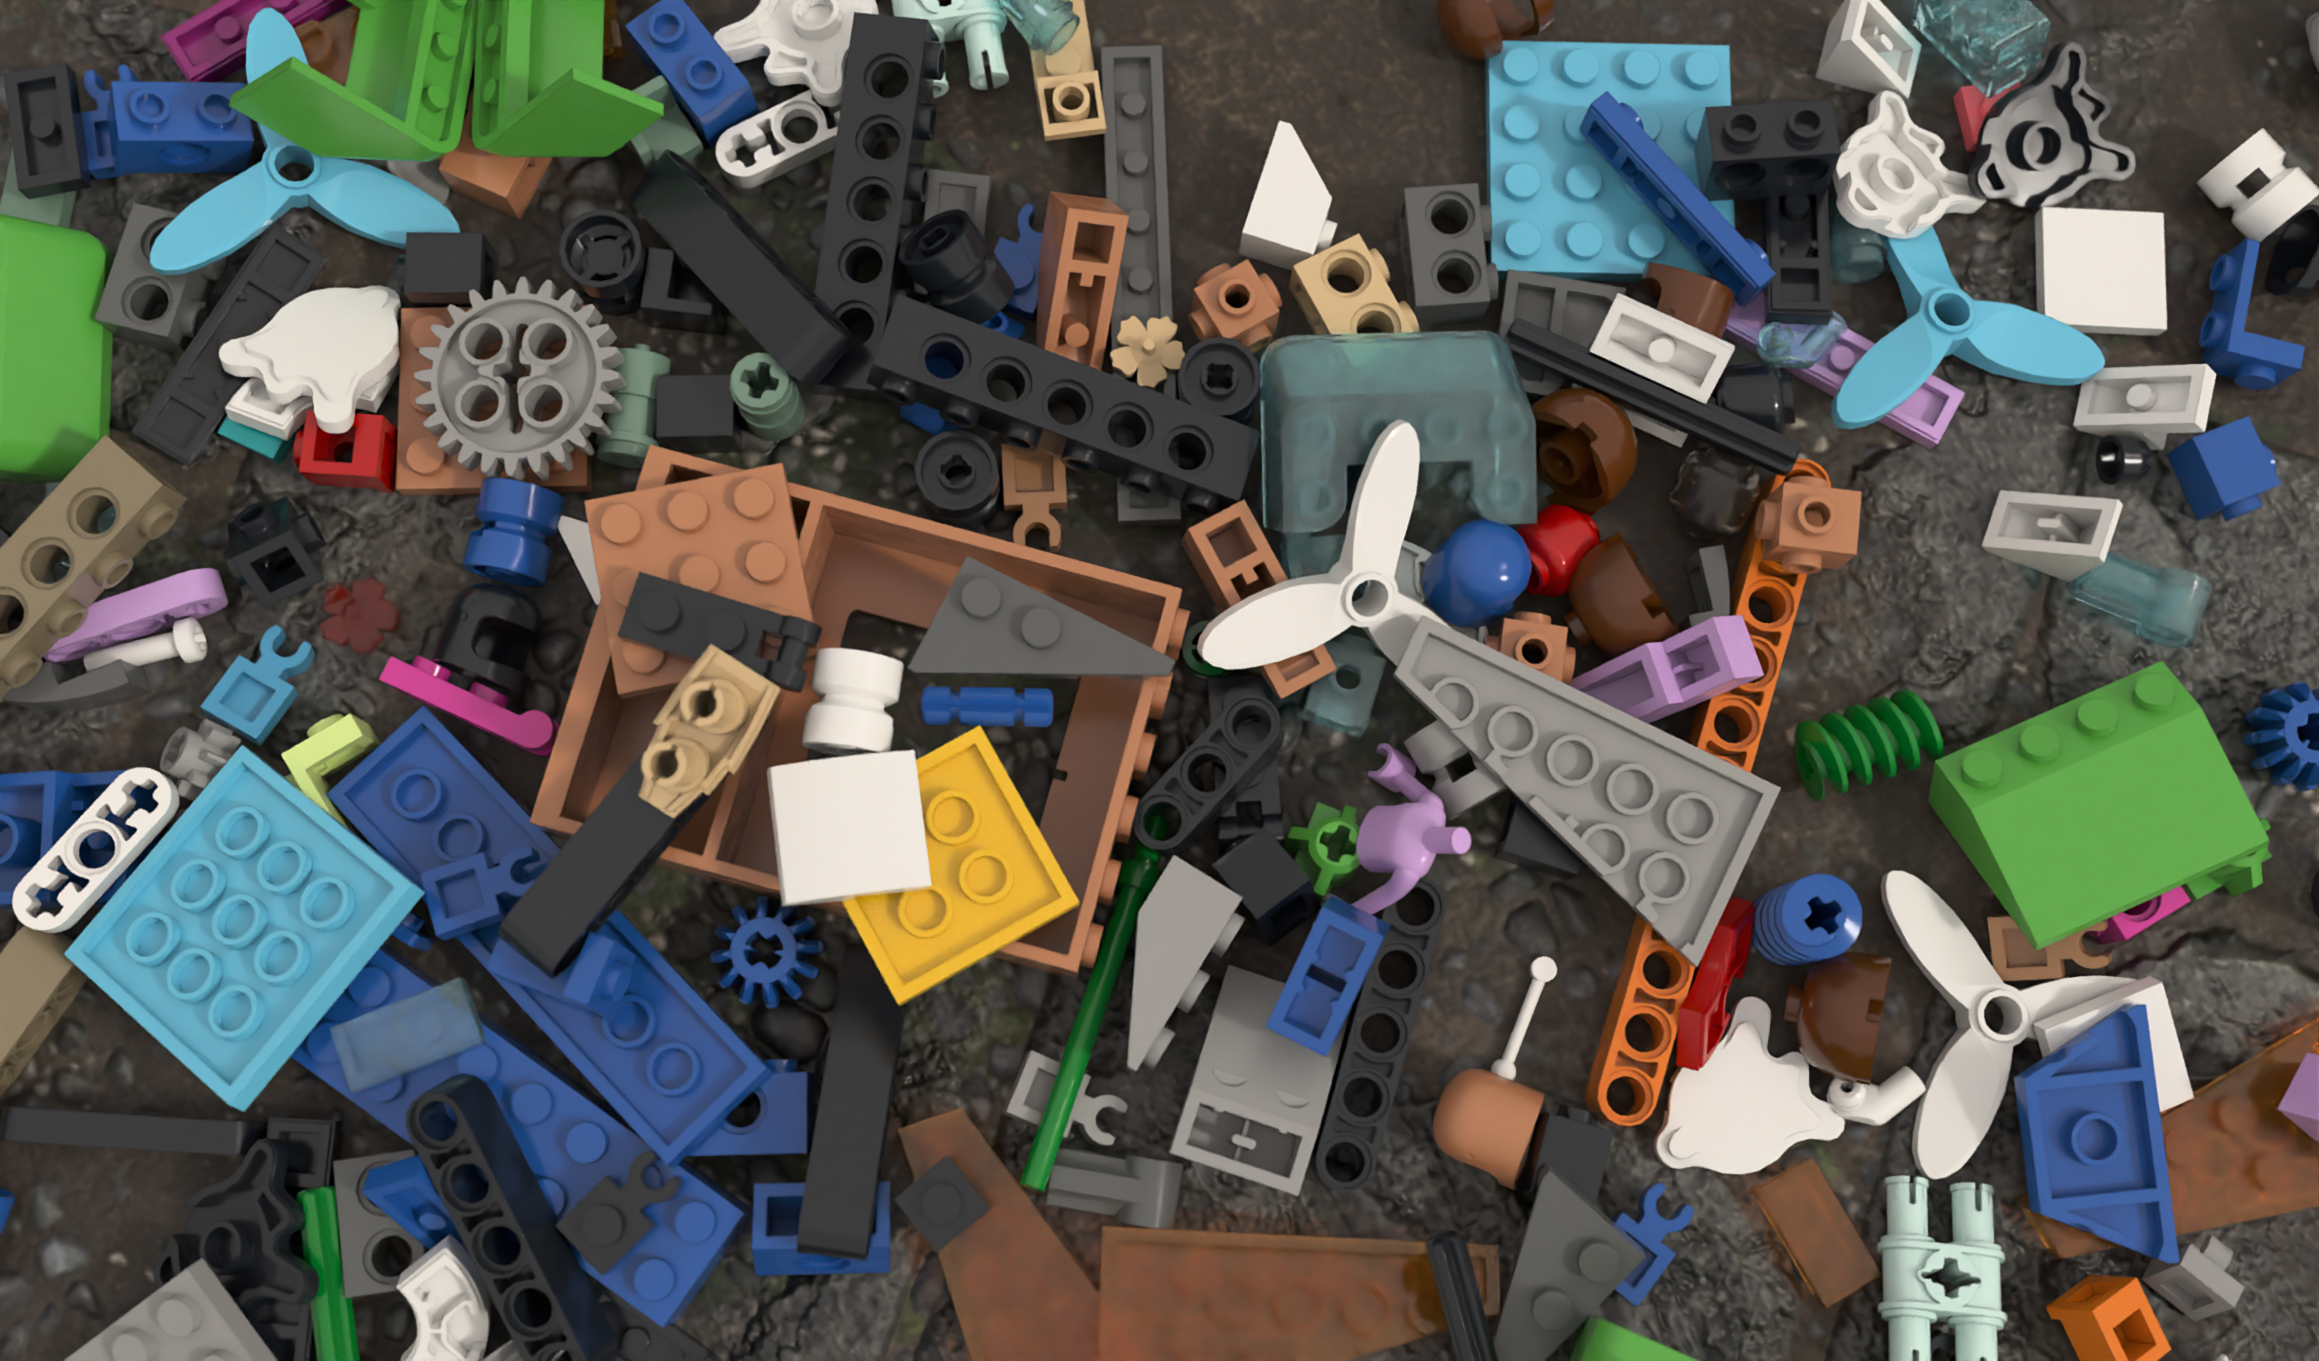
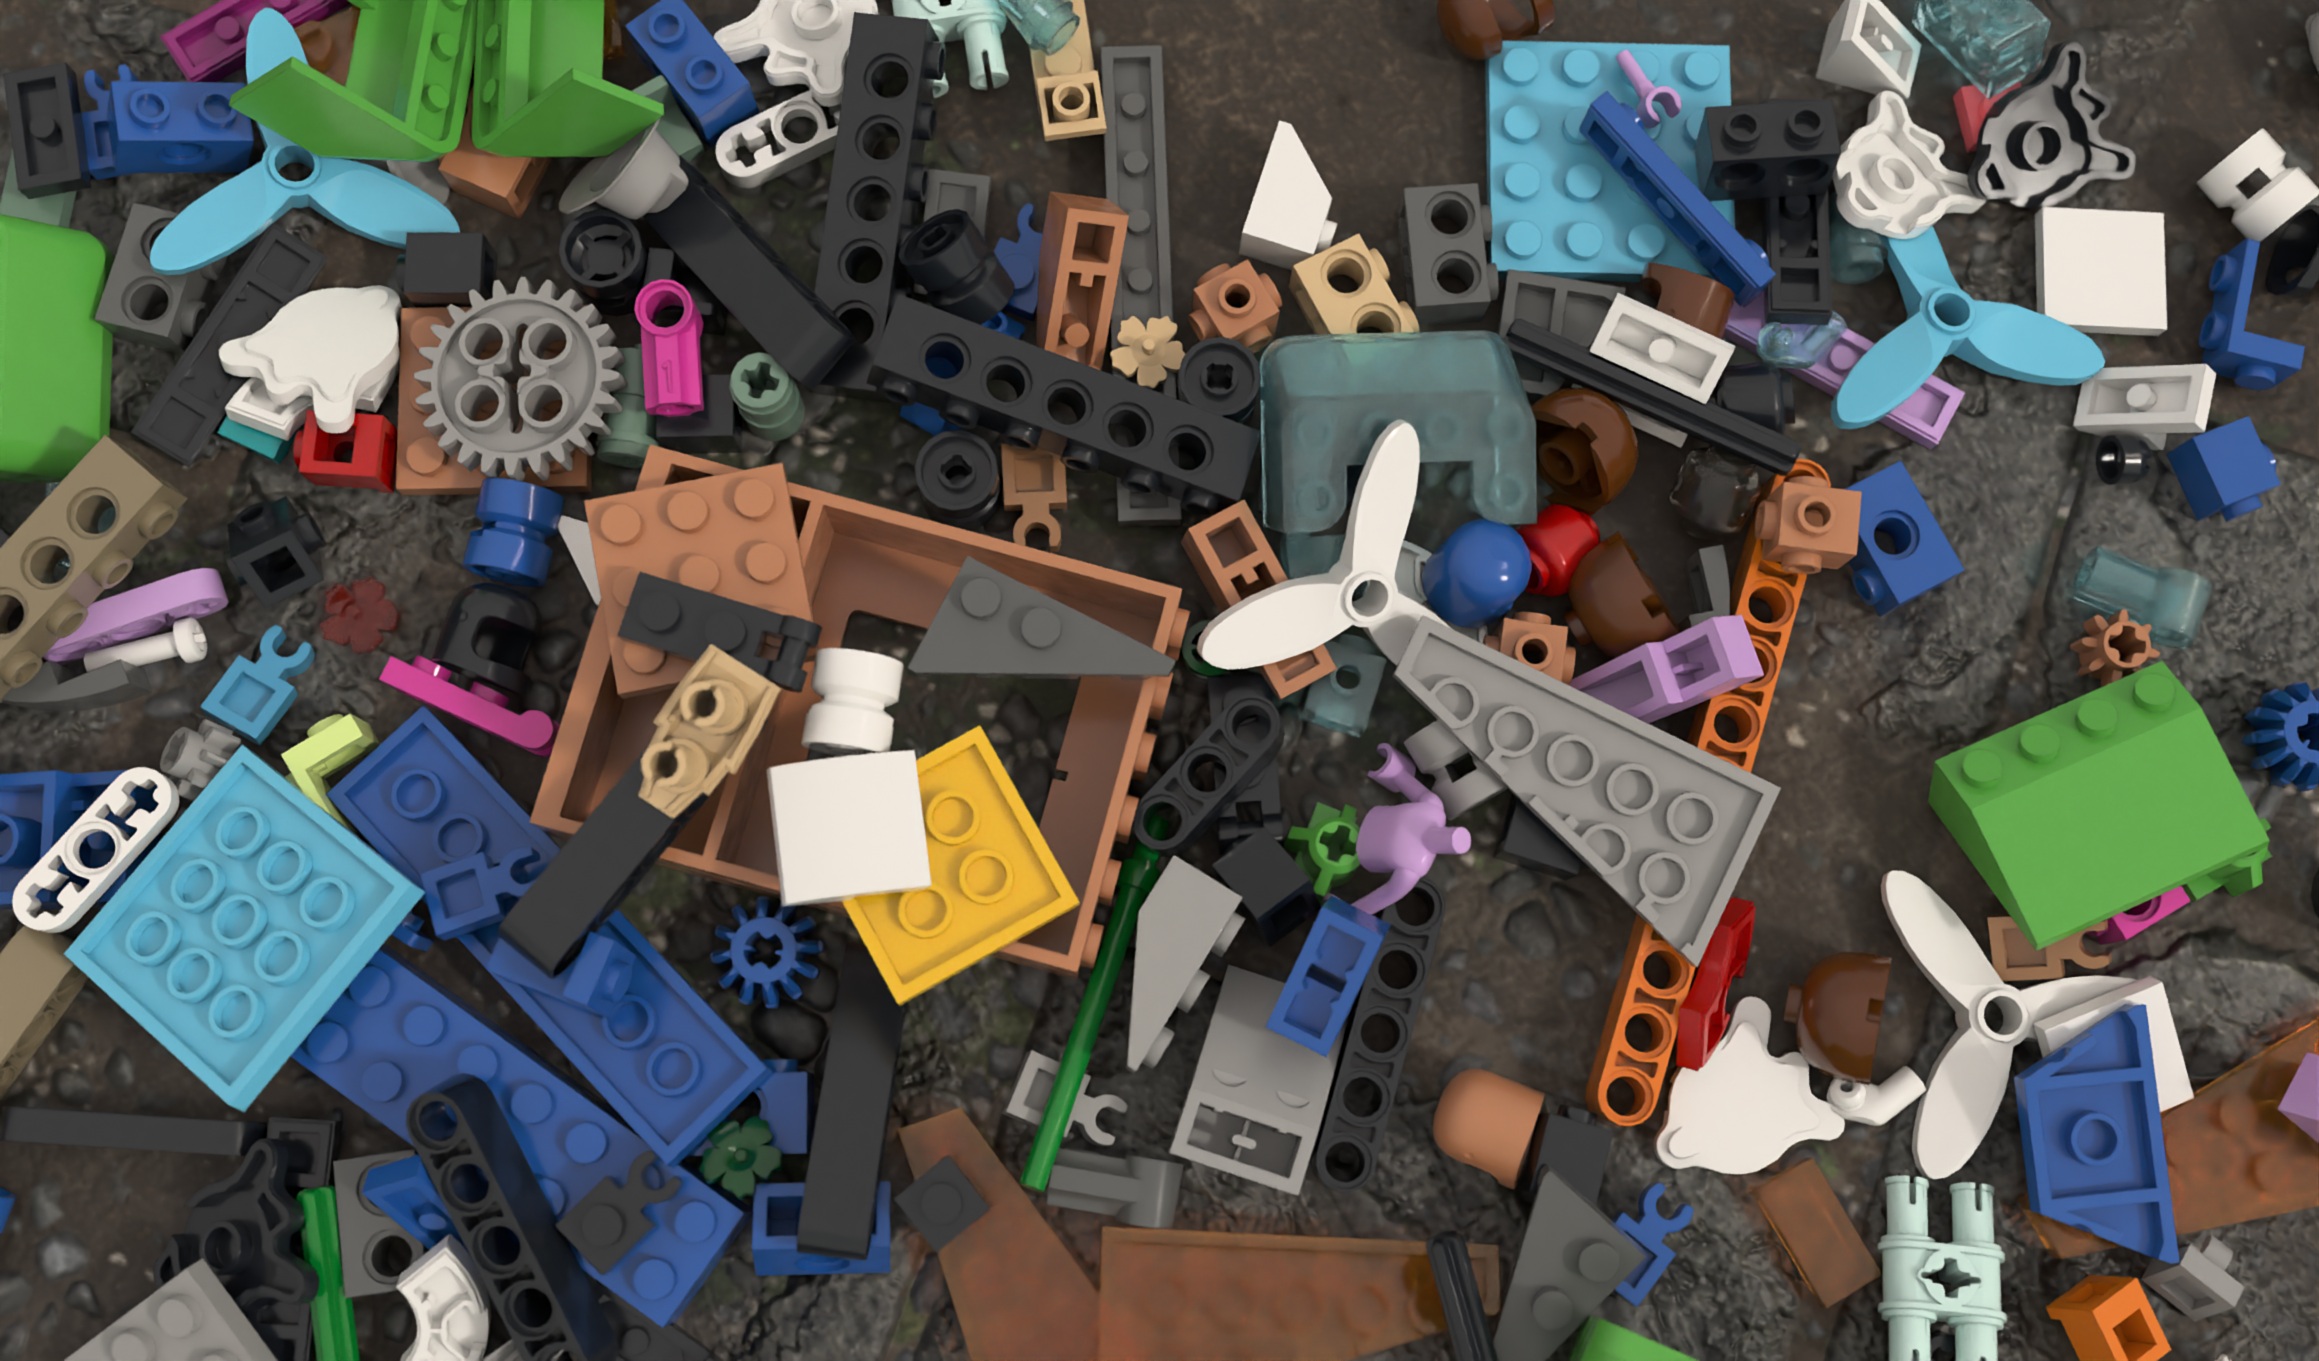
(408, 1035): clear light blue tile -> none
(631, 180): none -> light grey piece
(671, 353): none -> dark pink piece
(739, 1154): none -> dark green plant
(987, 706): blue axle -> none
(1542, 971): white hinge -> none
(1647, 92): none -> lavender hand
(1806, 920): blue piece -> none
(1865, 738): green piece -> none
(1922, 551): none -> blue brick
(2052, 531): white slope -> none
(2125, 638): none -> nougat gear

